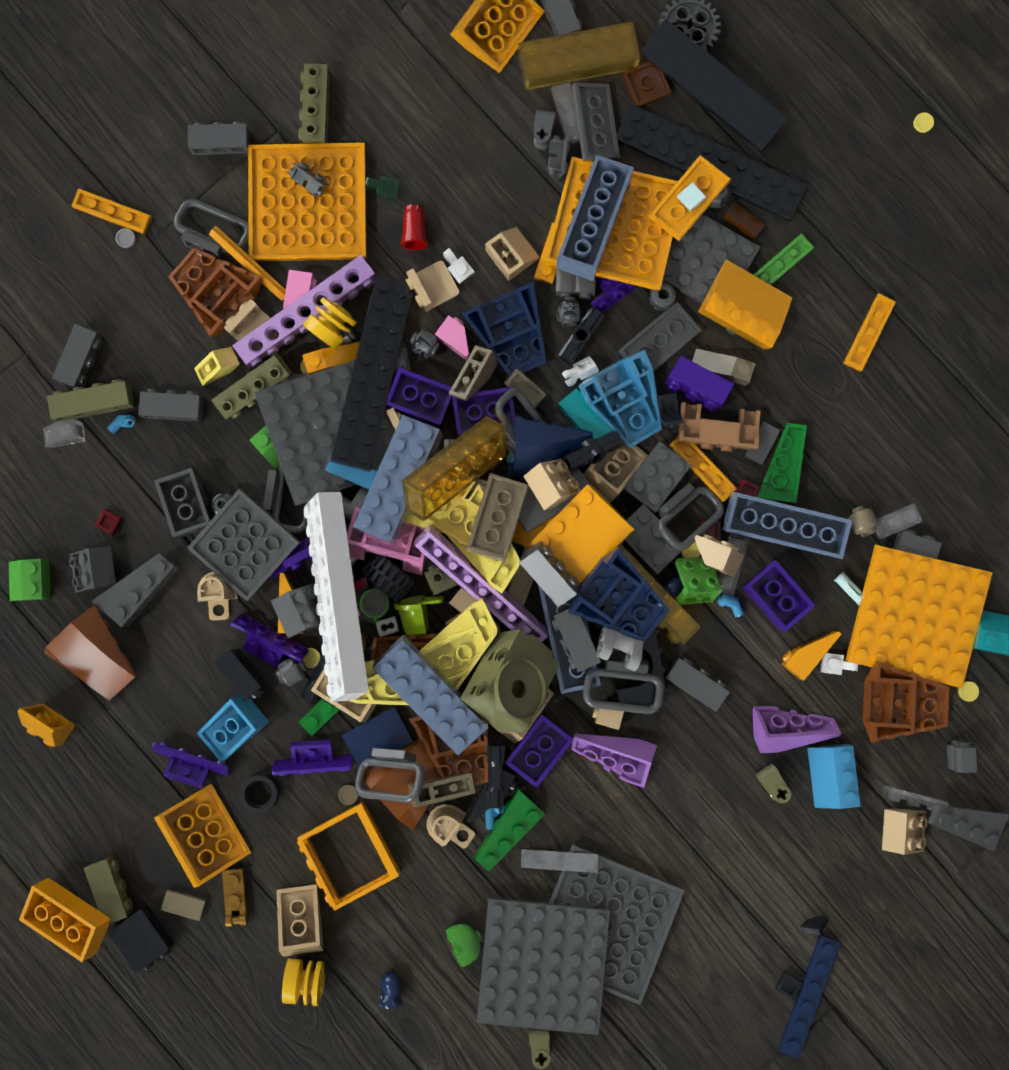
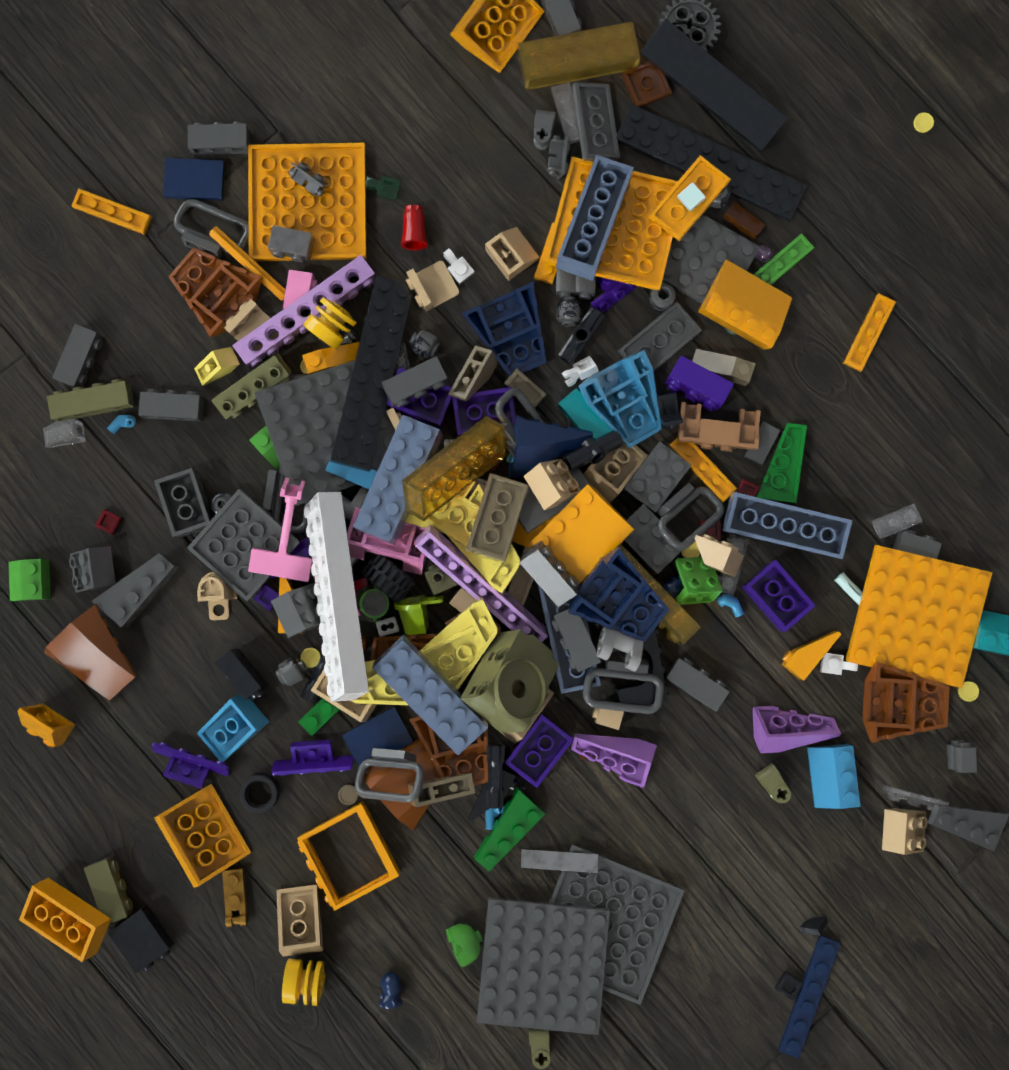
(125, 238): light grey piece -> none
(183, 905): dark tan tile -> none
(194, 179): none -> dark blue tile
(266, 595): none -> dark purple tile
(267, 643): dark purple bracket -> none
(280, 563): none -> bright pink piece
(291, 244): none -> flat silver brick
(315, 104): olive brick -> none
(415, 382): none -> dark grey brick
(445, 823): tan container -> none
(453, 336): bright pink slope -> none
(764, 254): none -> clear purple hinge
(864, 521): dark tan head -> none

